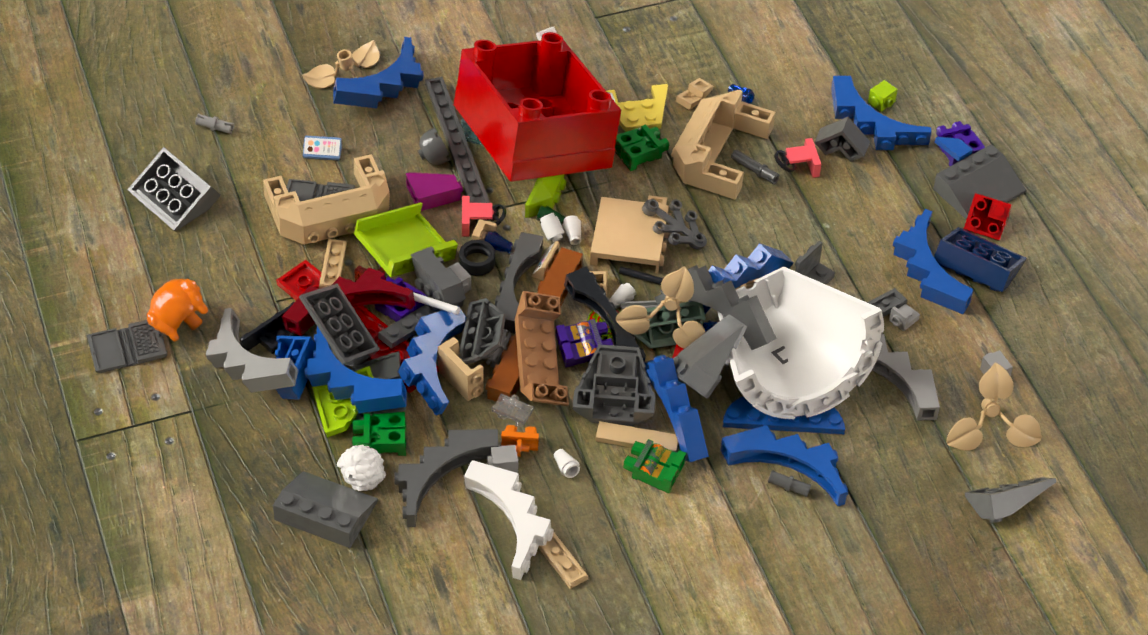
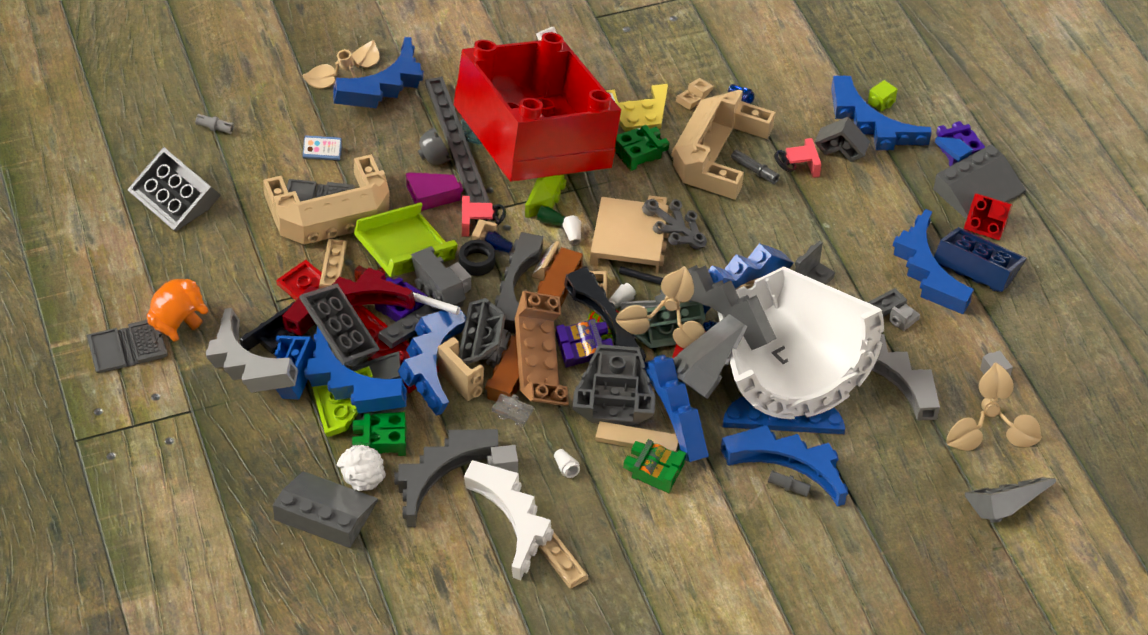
(523, 440): orange hips -> none
(552, 227): white brick -> none

